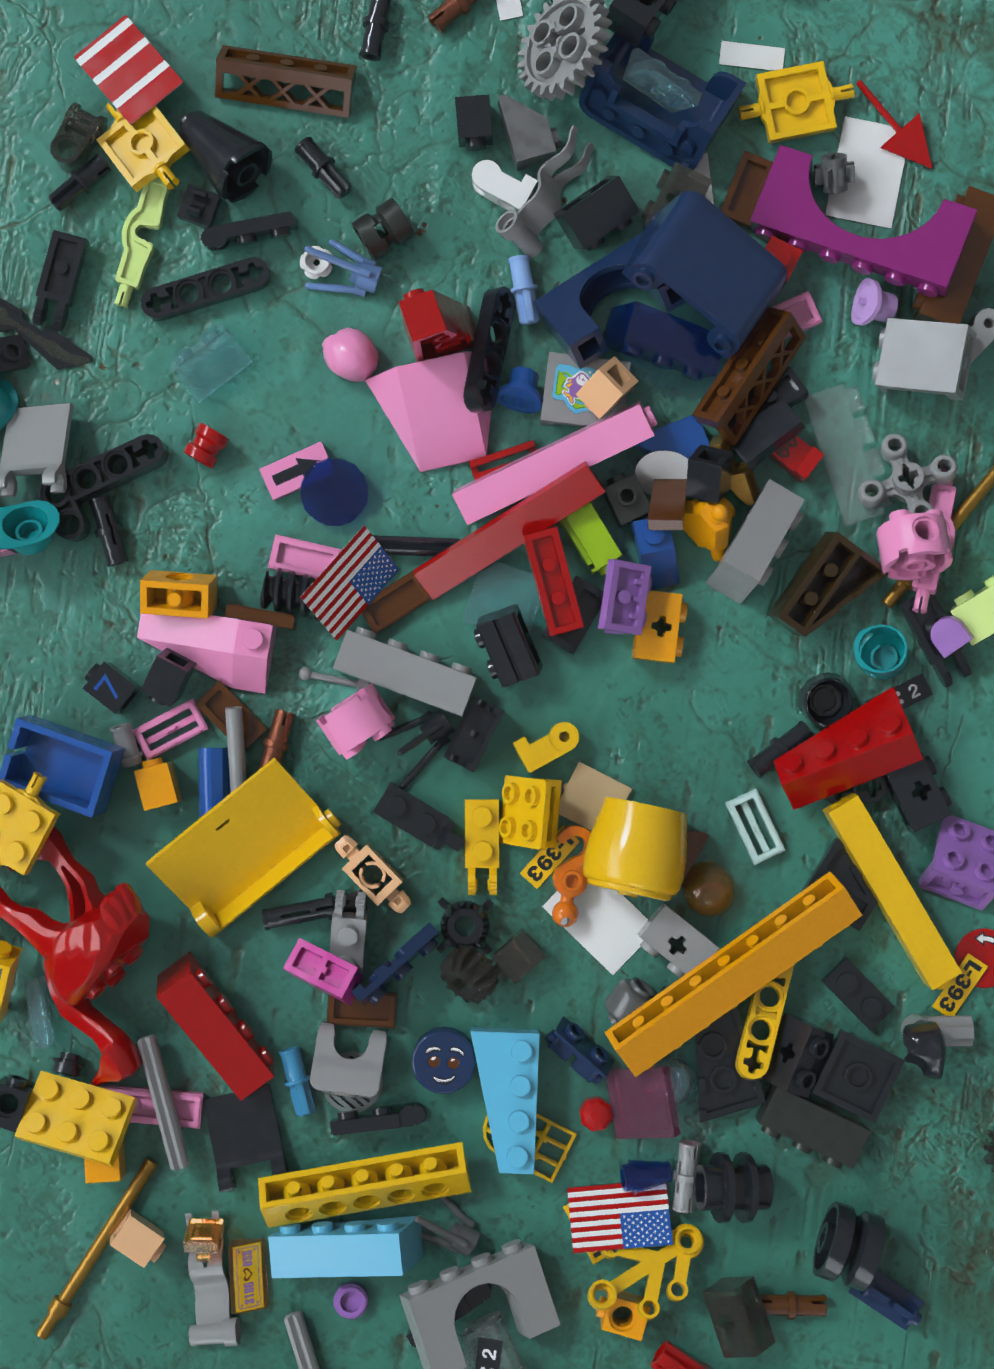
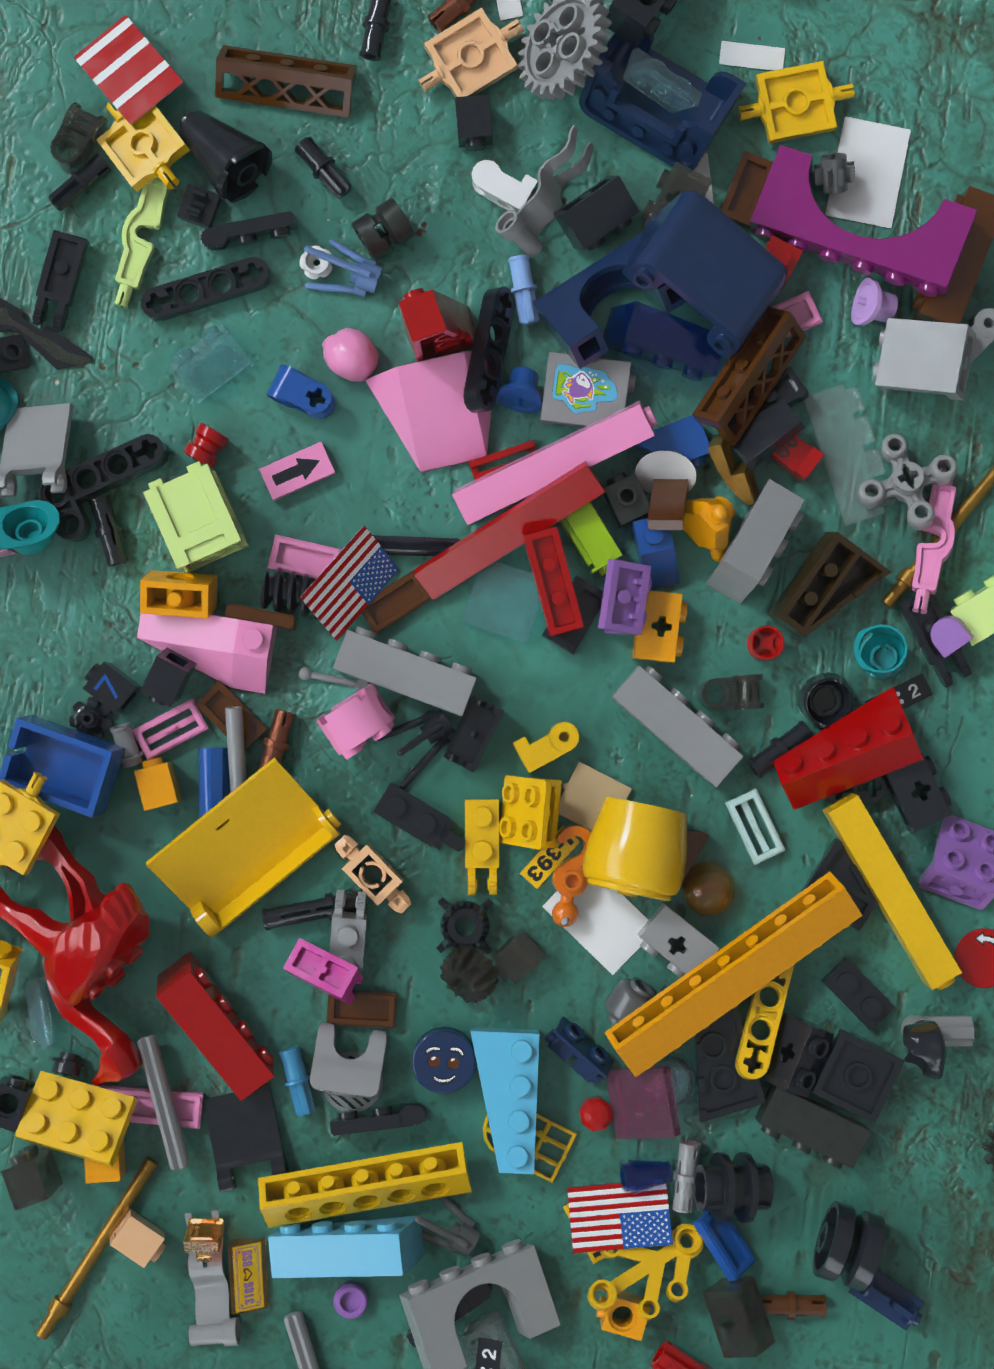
(31, 1176): none -> clear smoke brick
(97, 715): none -> black plant
(195, 518): none -> yellowish green container
(296, 391): none -> blue piece
(334, 491): clear blue tile -> none
(399, 967): dark blue wing -> none
(471, 55): none -> light nougat plate
(508, 646): black brick -> none
(527, 133): flat silver slope -> none
(607, 387): light nougat brick -> none
(677, 726): none -> light grey brick
(709, 474): black brick -> none
(725, 1245): none -> blue tile
(737, 692): none -> clear smoke piece
(769, 639): none -> red wheel
(908, 141): red piece -> none
(914, 544): bright pink brick -> none
(953, 996): yellow sticker -> none

